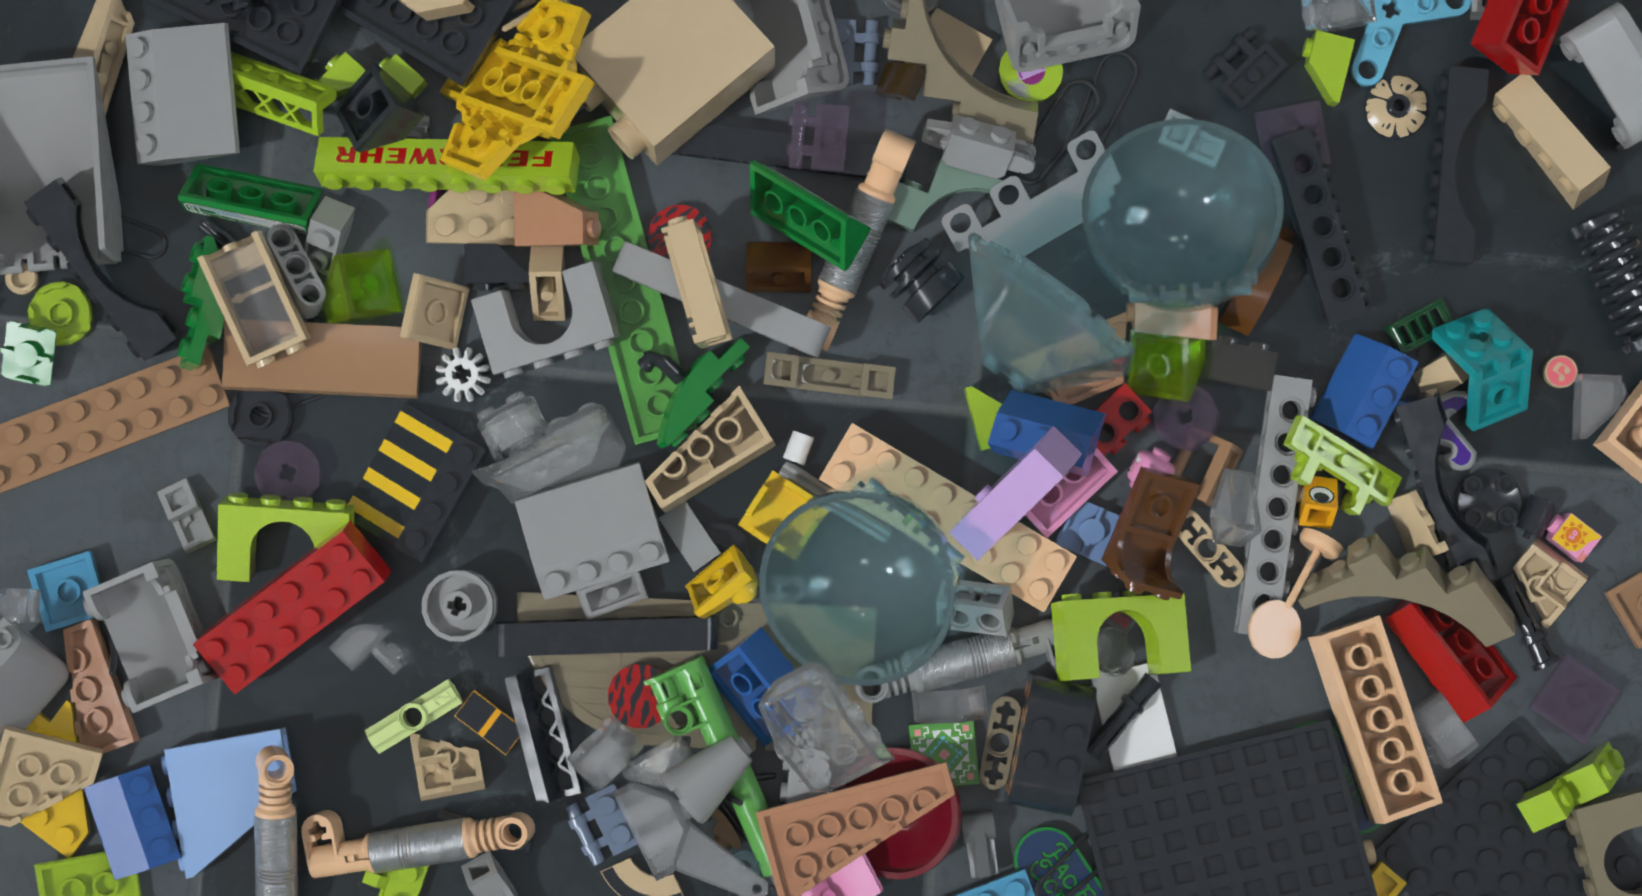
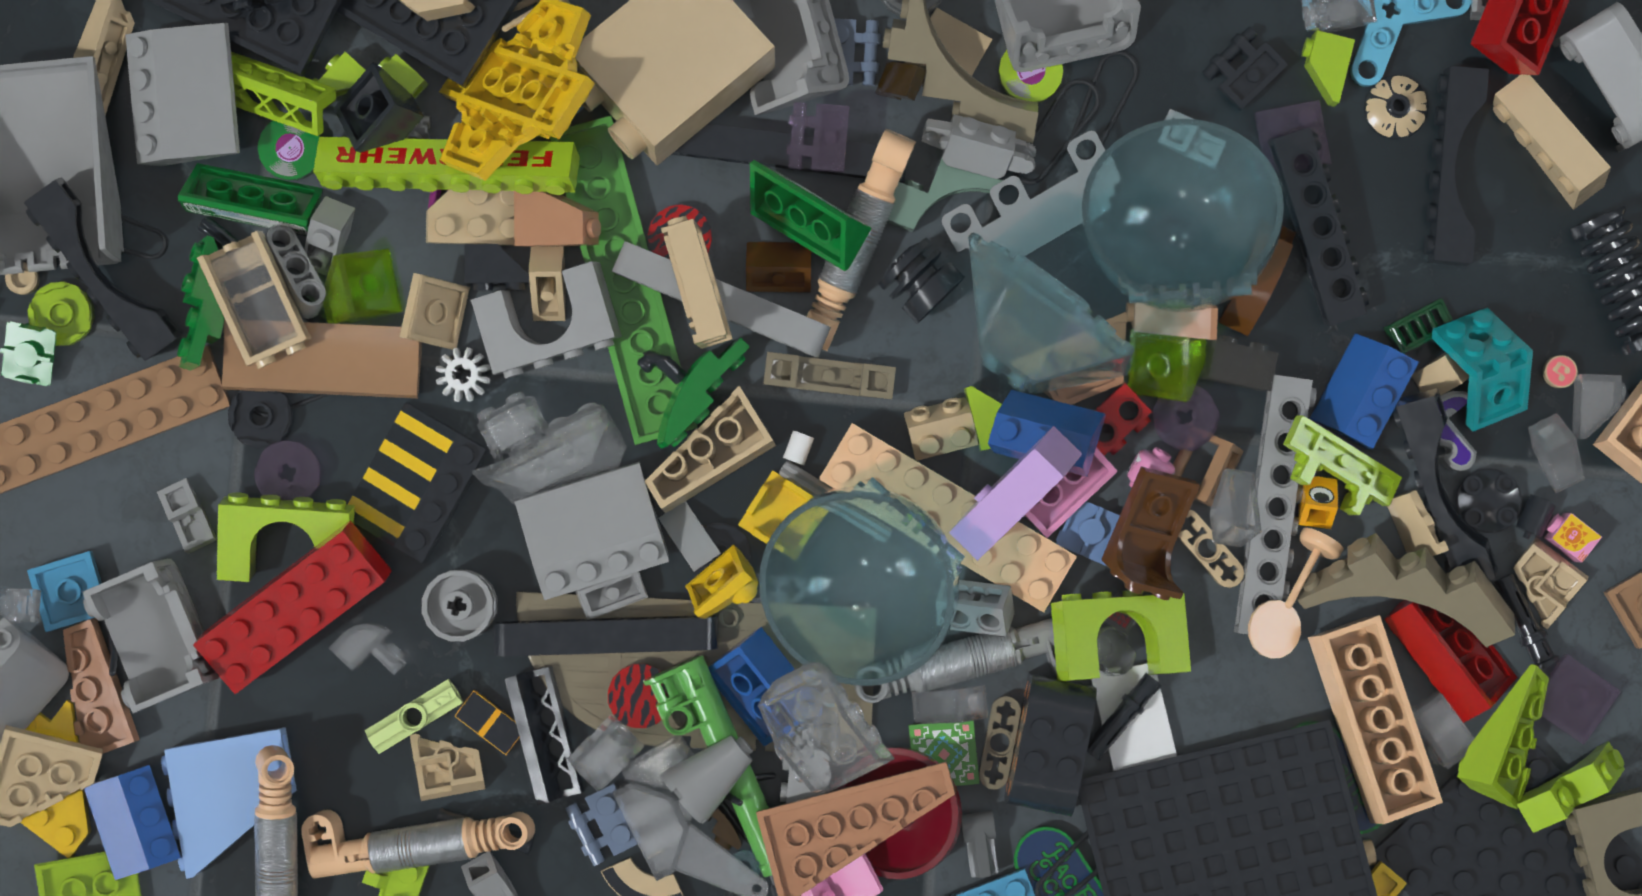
(287, 151): none -> green tile
(941, 428): none -> tan bracket
(1500, 750): none -> lime wedge
(1557, 452): none -> clear slope

